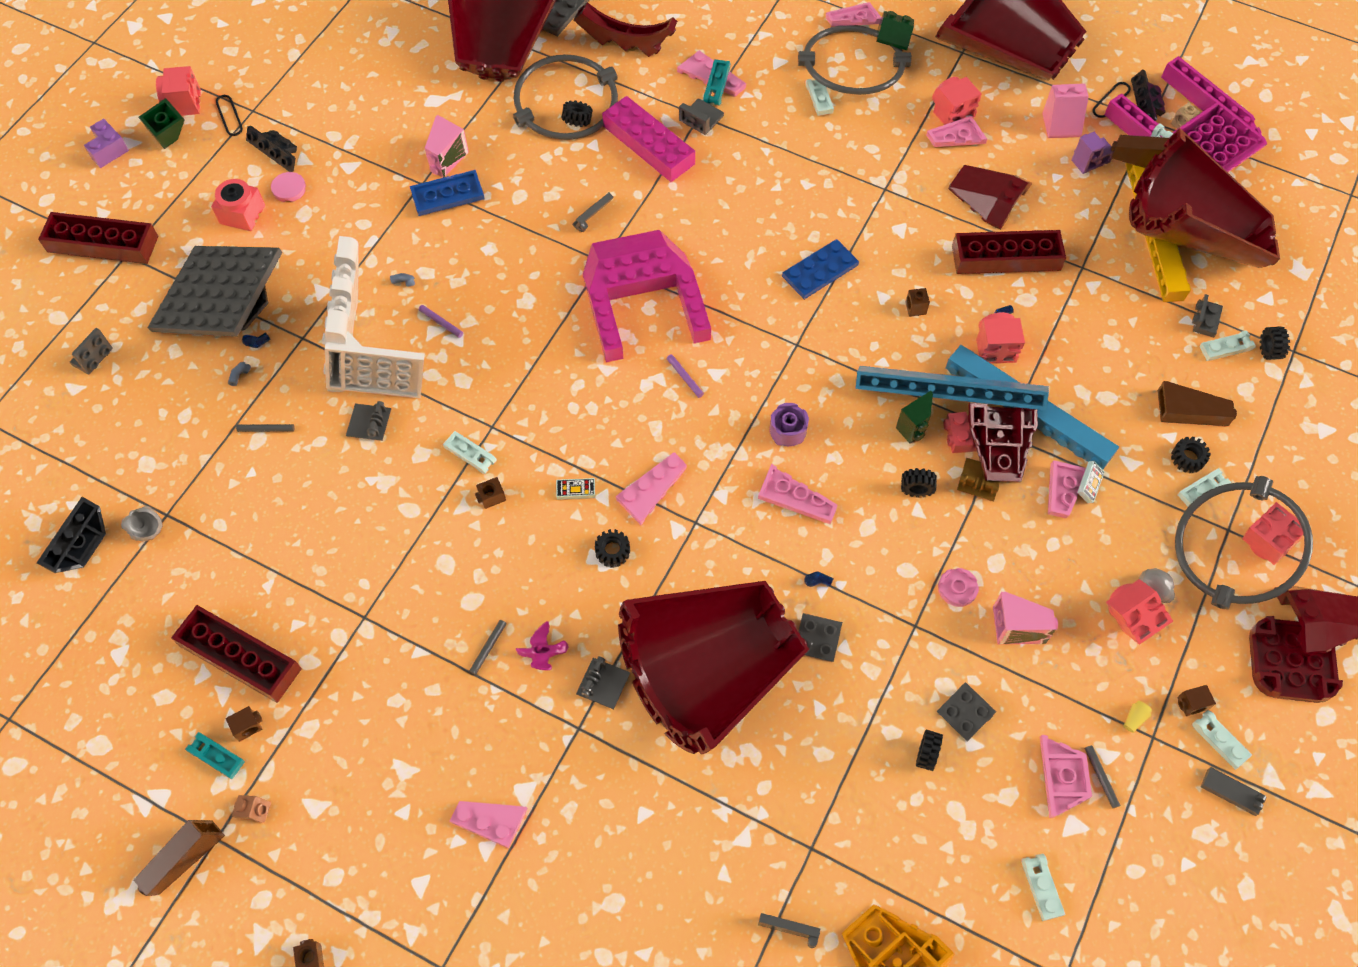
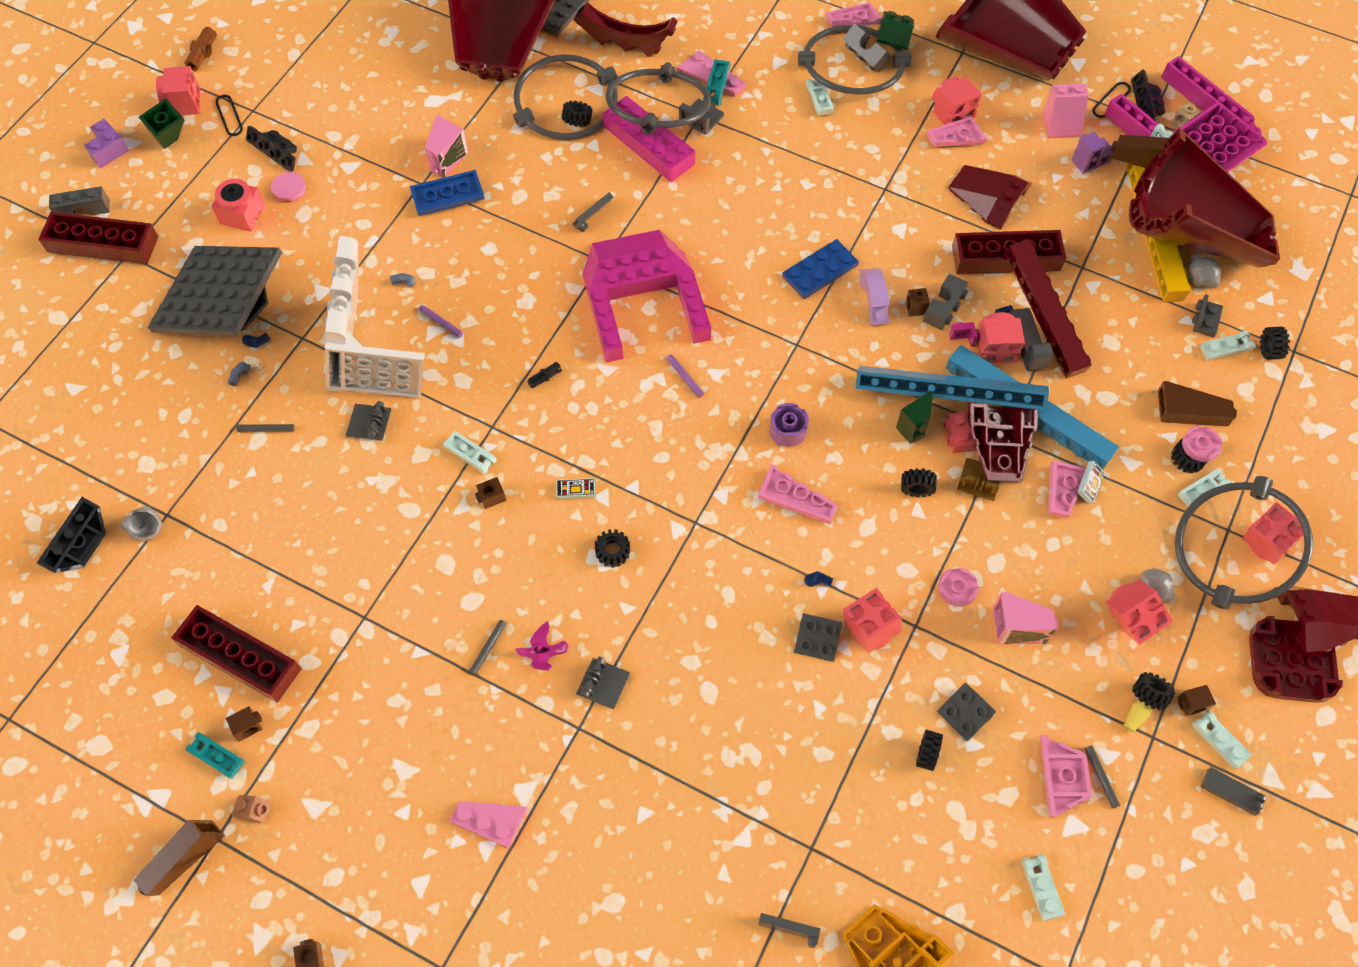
(91, 352): dark grey bracket -> none
(92, 199): none -> dark grey arch
(201, 48): none -> dark orange piece
(544, 375): none -> black axle
(645, 493): bright pink wing -> none
(650, 121): none -> dark grey piece
(707, 657): dark red cone -> none
(872, 621): none -> coral piece
(875, 56): none -> arch
(877, 294): none -> lavender arch
(941, 313): none -> dark grey arch
(964, 330): none -> dark pink bracket
(1034, 352): none -> dark grey beam
(1048, 309): none -> dark red brick
(1153, 691): none -> black tyre
(1202, 443): none -> bright pink tile
(1205, 272): none -> light grey hair

